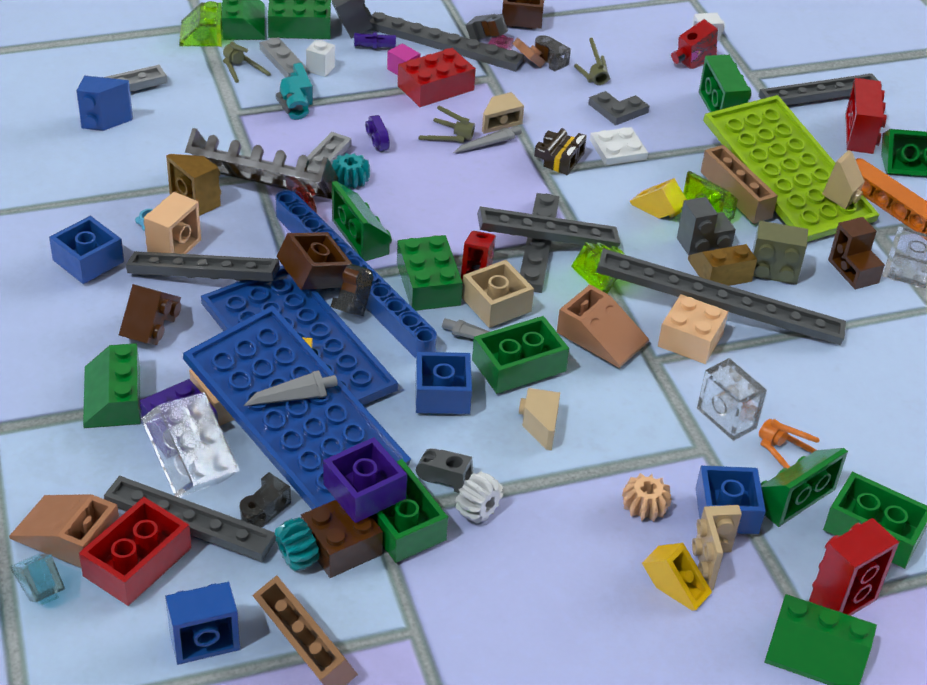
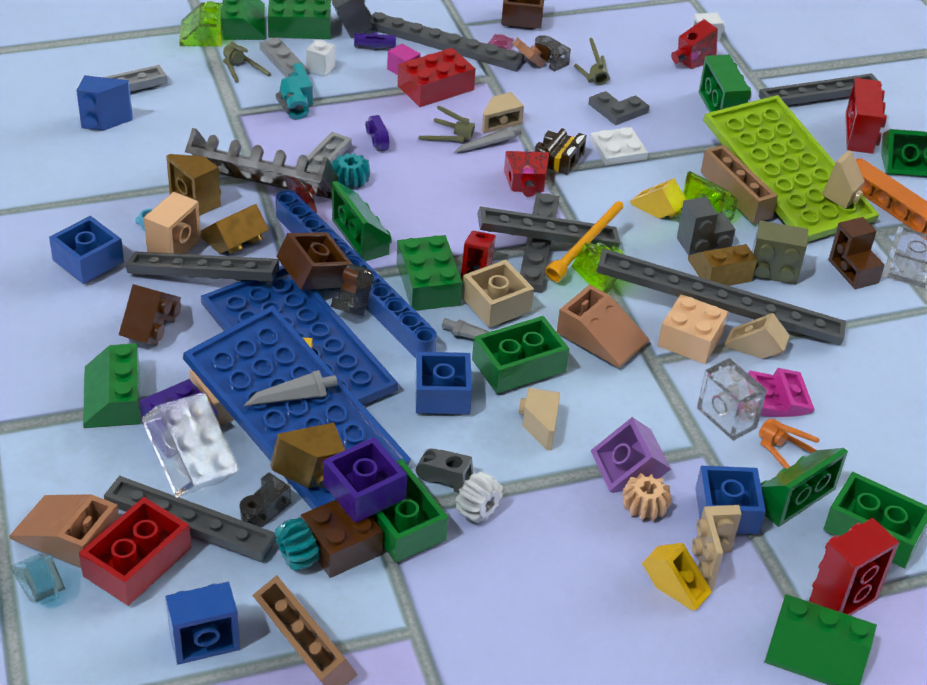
(235, 230): none -> pearl gold slope
(302, 451): none -> pearl gold slope
(486, 26): dark grey leg -> none
(526, 171): none -> red torso
(557, 269): none -> light orange piece
(628, 453): none -> medium lavender slope
(759, 337): none -> tan slope
(785, 393): none -> dark pink slope

